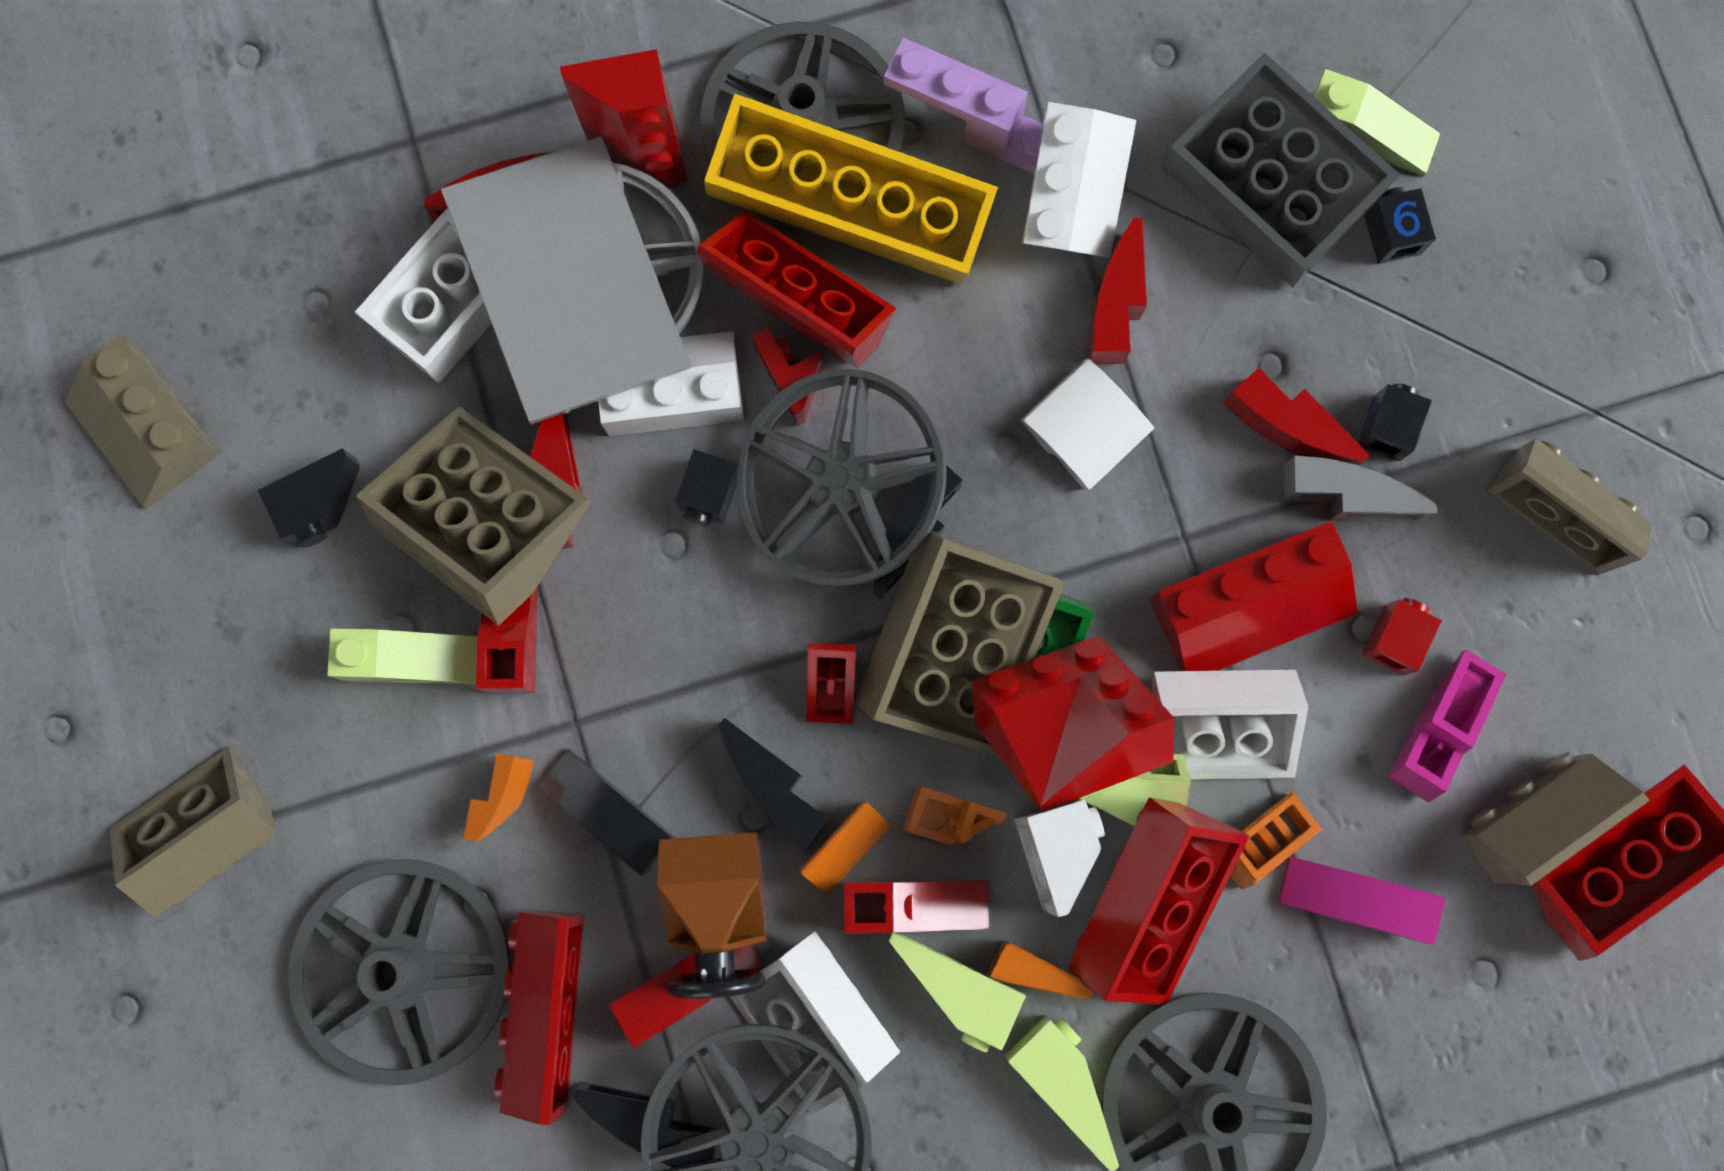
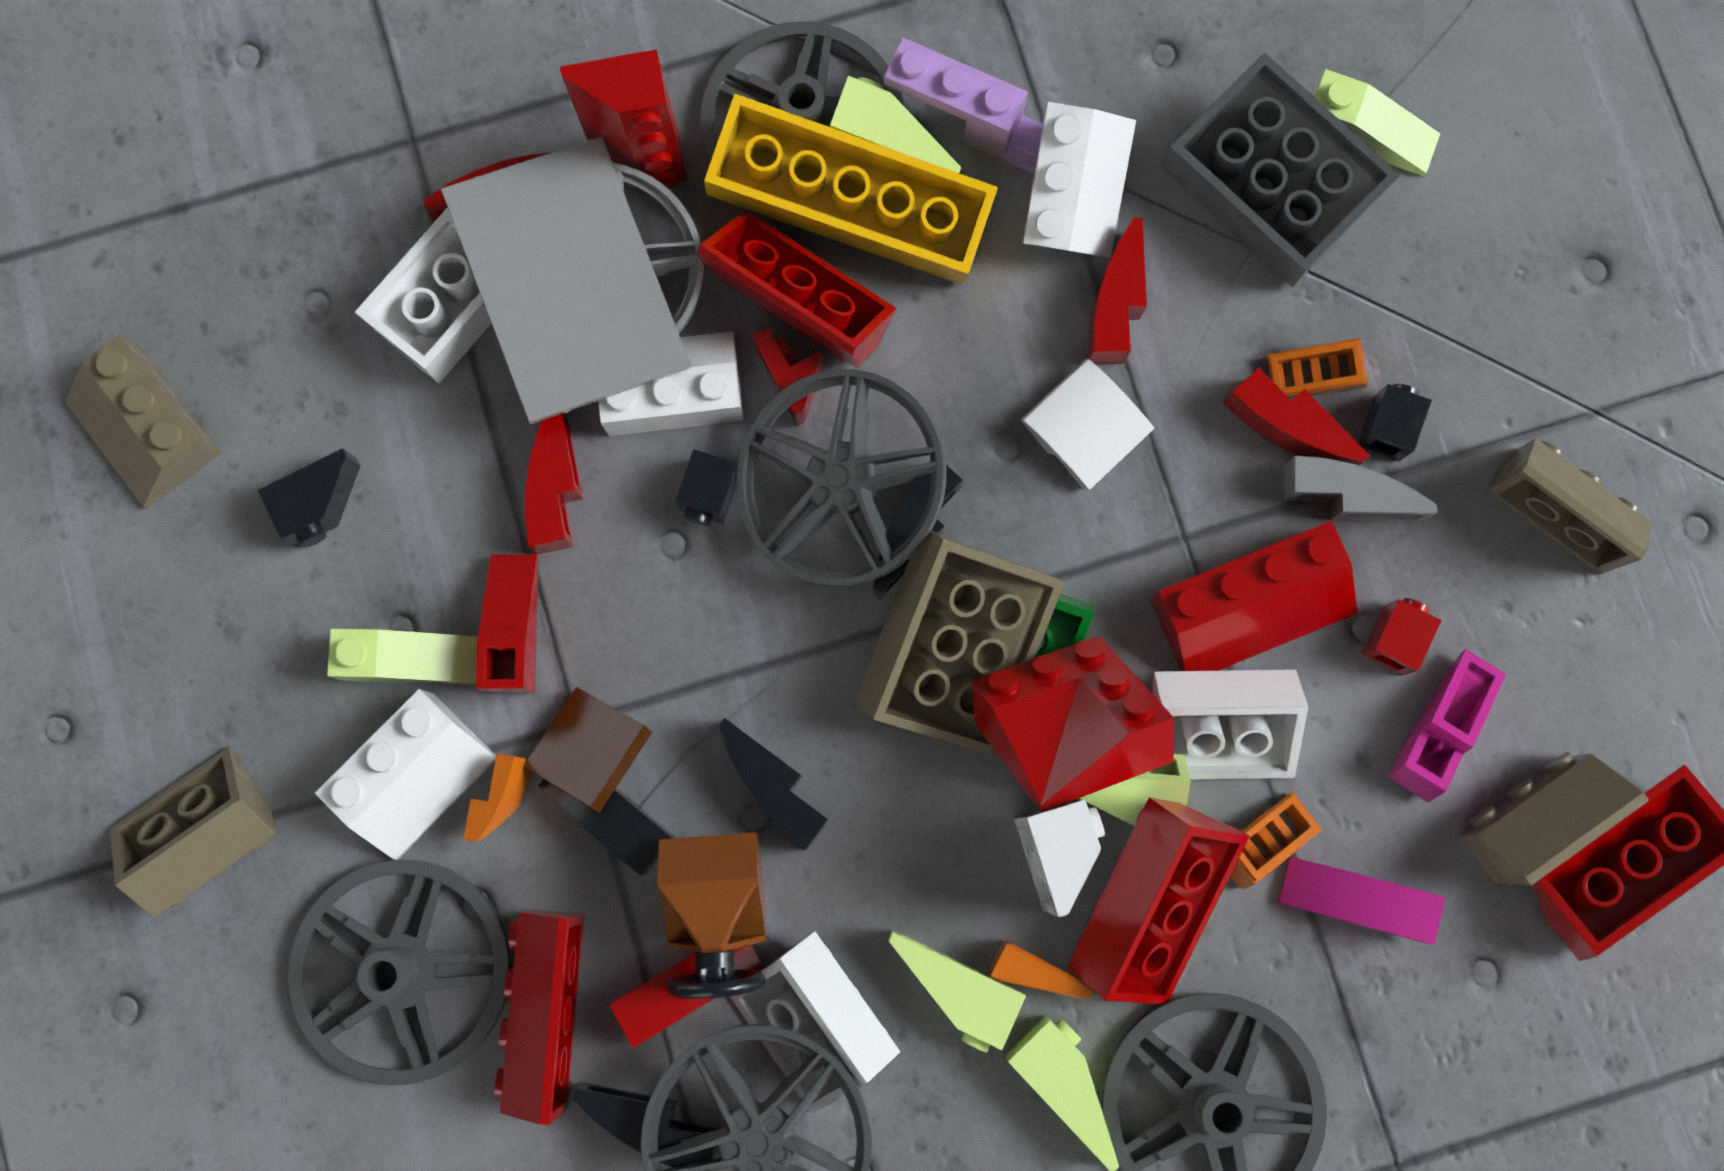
(406, 774): none -> white slope
(475, 513): dark tan slope -> none
(588, 749): none -> reddish brown tile
(831, 683): red slope -> none
(845, 848): orange slope -> none
(880, 118): none -> yellowish green slope
(915, 906): red slope -> none
(948, 817): orange slope -> none
(1350, 348): none -> orange slope
(1399, 225): black brick -> none

